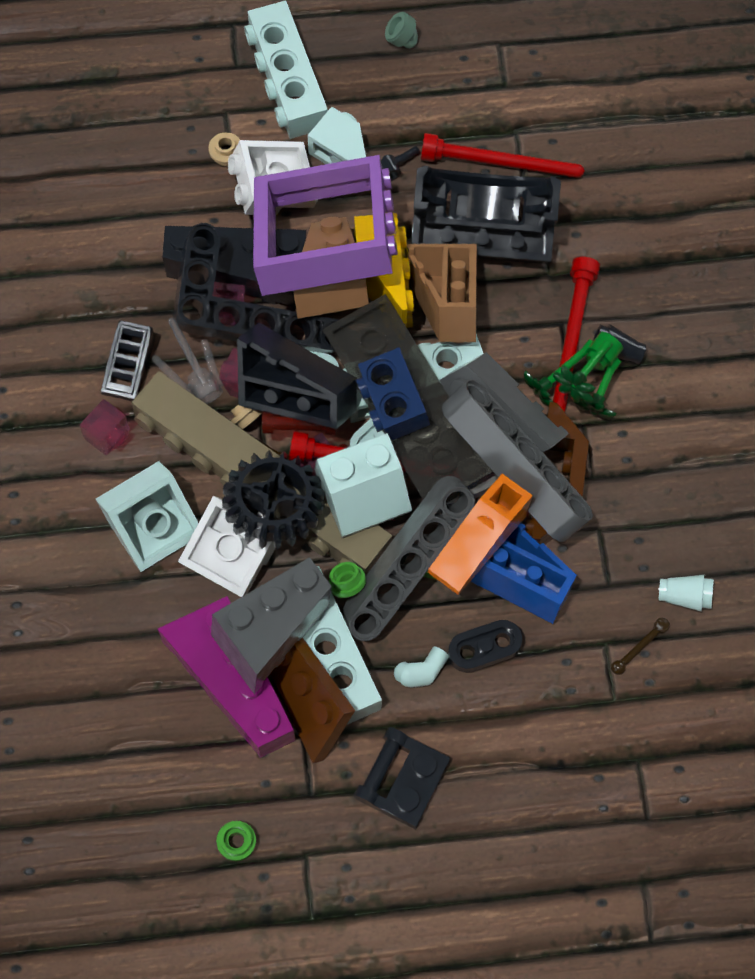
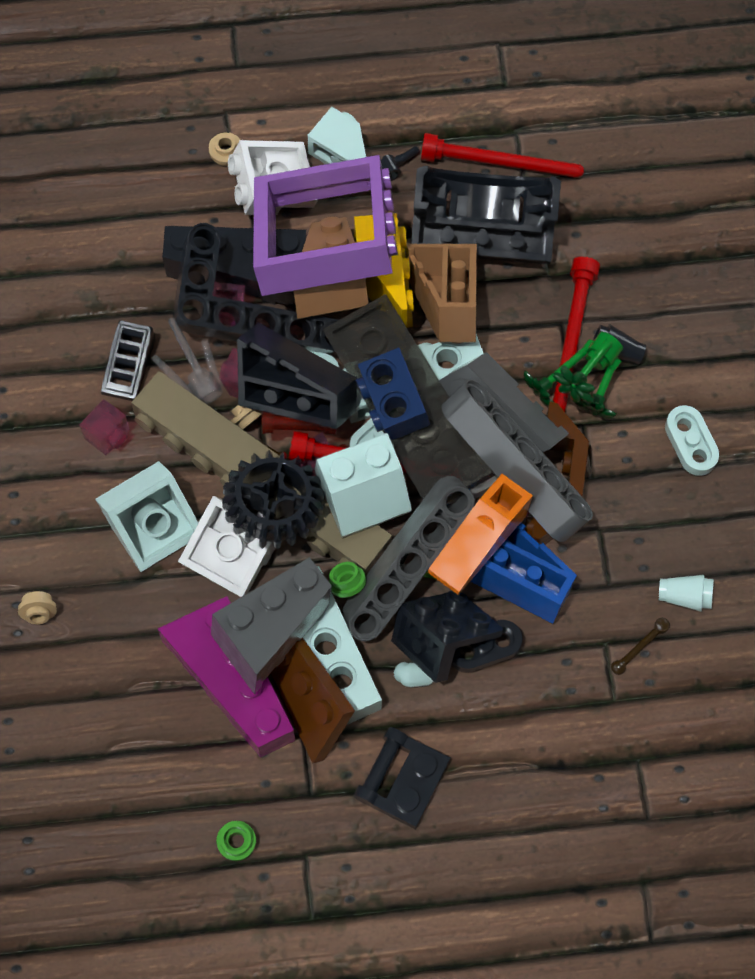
(37, 607): none -> tan plate
(276, 25): light aqua brick -> none
(402, 30): sand green tile -> none
(436, 625): none -> black bracket
(692, 442): none -> light aqua plate

